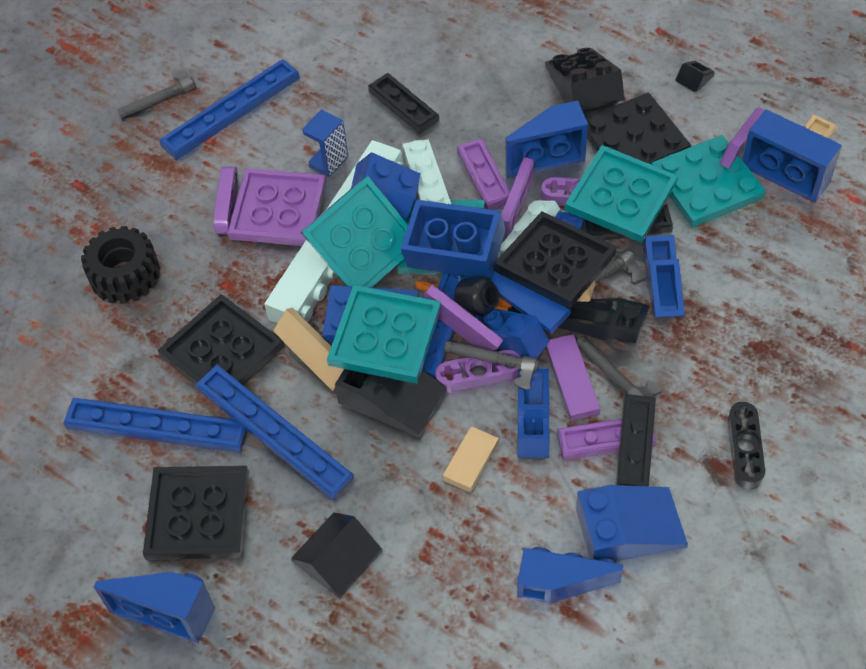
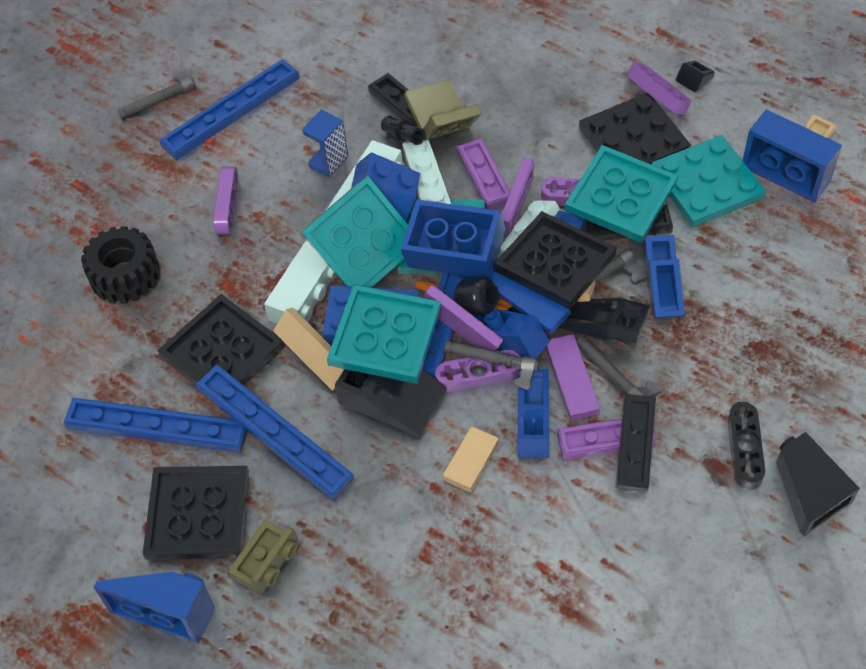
(264, 556): none -> olive bracket
(276, 206): medium lavender plate -> none
(337, 553): black slope -> none
(395, 127): none -> black pin
(440, 110): none -> olive bracket
(550, 139): blue slope -> none
(557, 576): blue slope -> none
(586, 78): black slope -> none
(629, 521): blue slope -> none
(659, 88): none -> medium lavender beam
(739, 141): medium lavender tile -> none
(813, 482): none -> black slope

